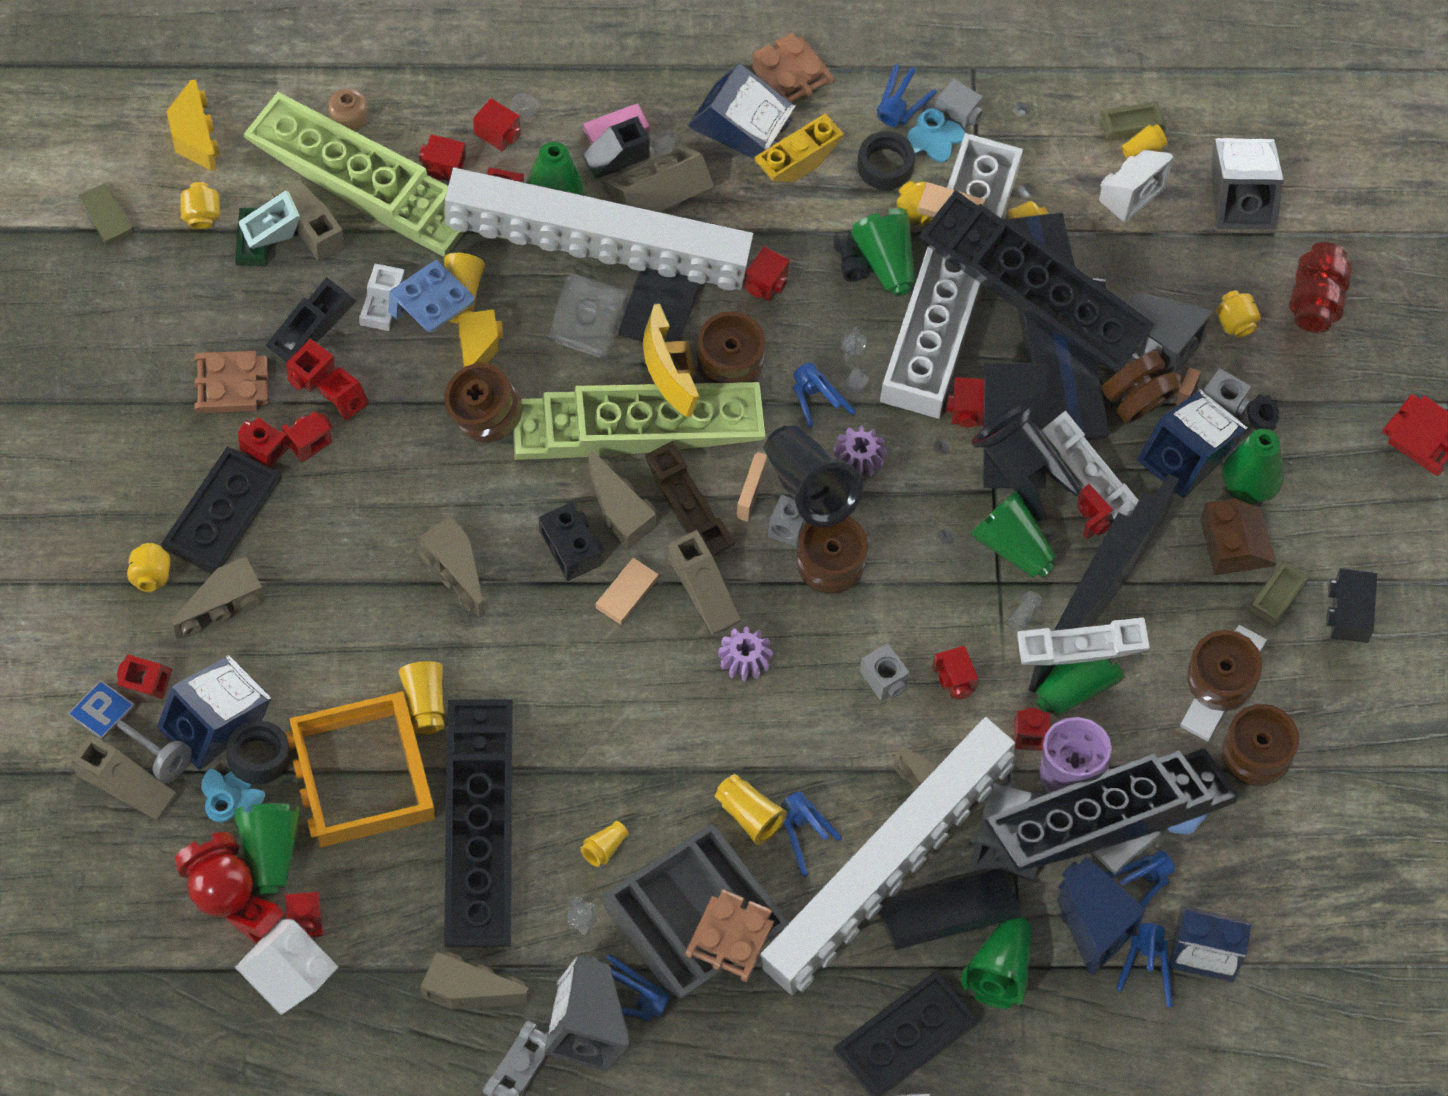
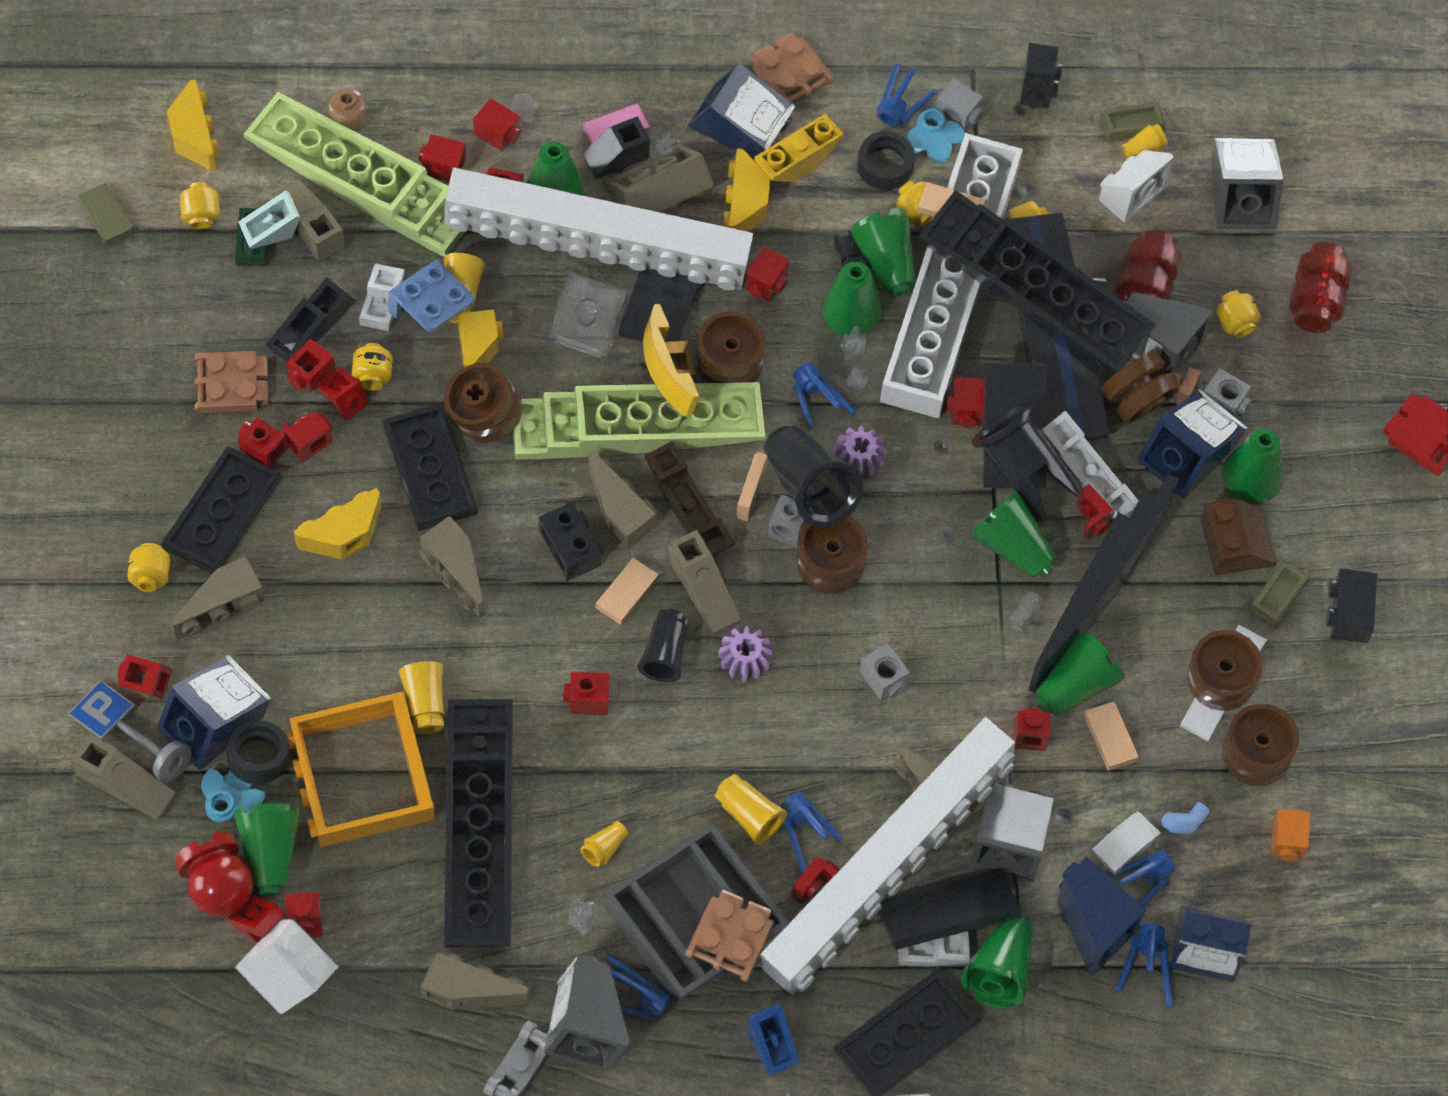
(342, 528): none -> yellow slope
(372, 366): none -> yellow head
(429, 466): none -> black tile
(587, 693): none -> red brick
(665, 647): none -> black plant
(747, 195): none -> yellow slope
(772, 1039): none -> blue slope
(810, 881): none -> red bracket
(852, 301): none -> green cone
(939, 952): none -> white slope
(956, 672): red brick -> none
(1040, 76): none -> black brick
(1073, 752): lavender wheel -> none
(1084, 643): white slope -> none
(1111, 736): none -> light nougat tile
(1112, 808): black slope -> none
(1150, 266): none -> clear red piece
(1263, 412): black animal -> none
(1290, 835): none -> orange brick

